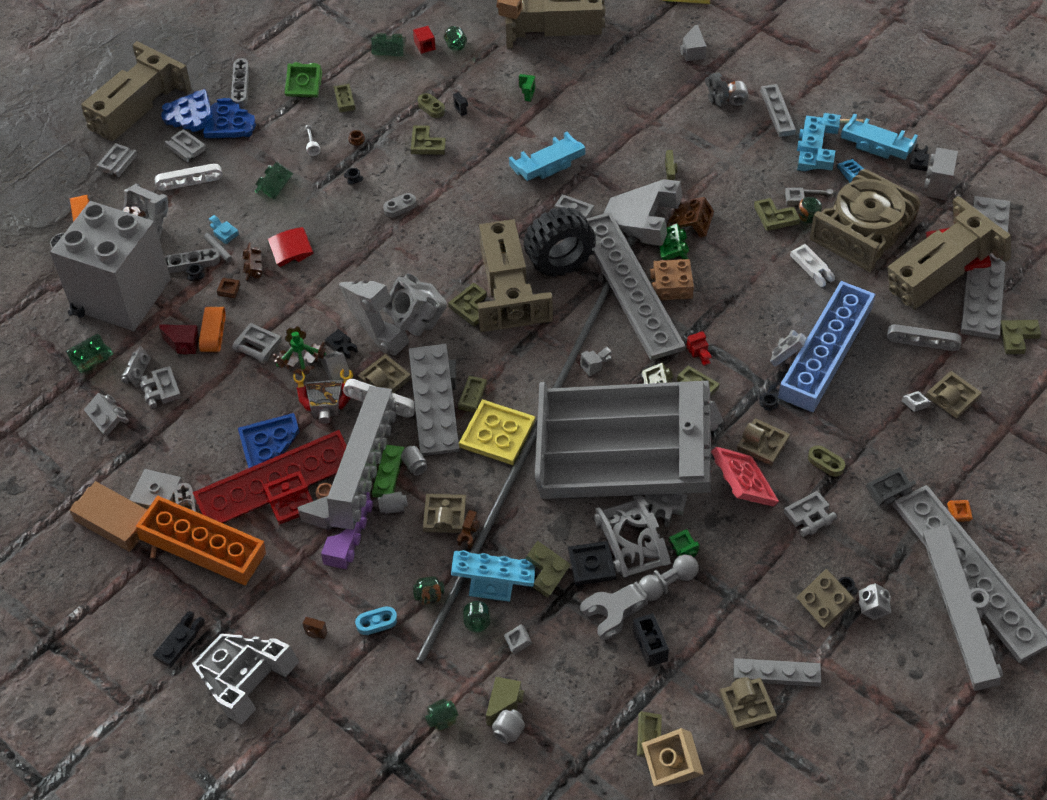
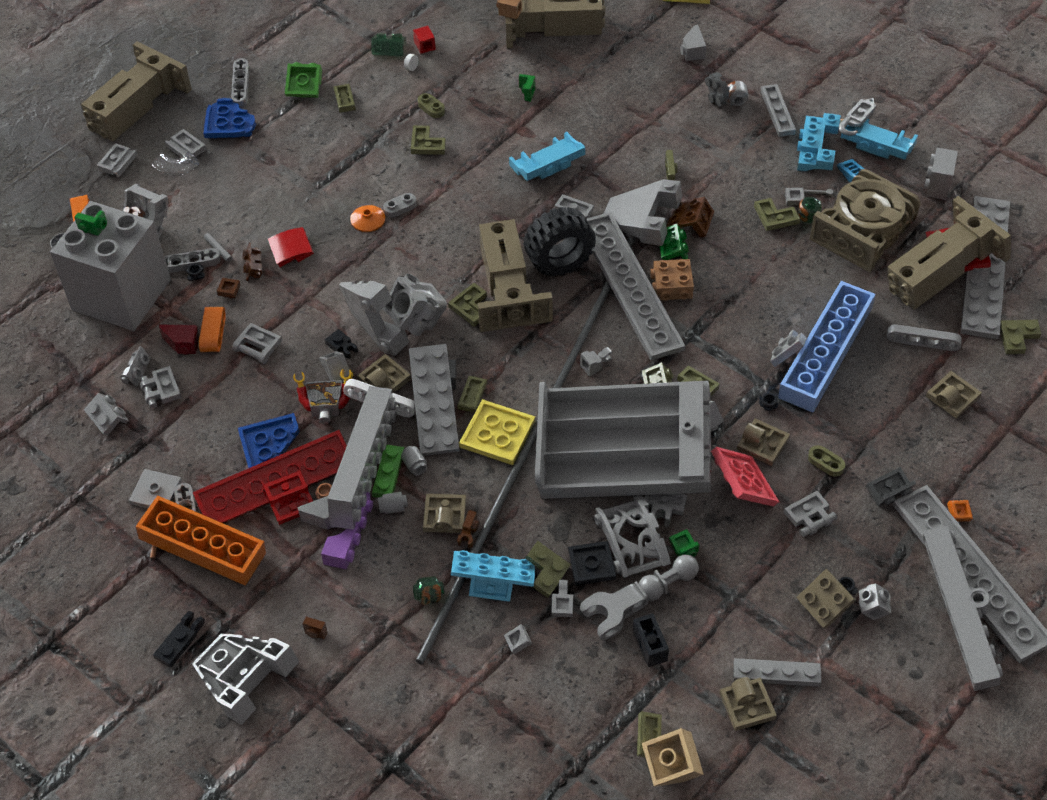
(73, 311): black plate -> none
(89, 353): clear green bracket -> none
(91, 224): none -> green bracket
(109, 515): medium nougat brick -> none
(175, 166): none -> clear cylinder
(188, 111): blue plate -> none
(188, 177): white beam -> none
(225, 231): medium azure plate -> none
(274, 181): clear green bracket -> none
(312, 145): white hinge -> none
(312, 353): reddish brown plant -> none
(353, 176): black plate -> none
(356, 138): reddish brown plate -> none
(367, 218): none -> orange dish
(375, 619): medium azure plate -> none
(411, 62): none -> white tile
(441, 714): clear green head -> none
(455, 38): clear green head -> none
(460, 103): black plate -> none
(476, 616): clear green head -> none
(504, 696): olive slope -> none
(508, 726): light grey head -> none
(562, 603): none -> light grey plate
(698, 346): red piece -> none
(812, 265): white hinge -> none
(857, 116): none -> light grey plate
(916, 401): light grey tile -> none
(919, 159): black plate -> none

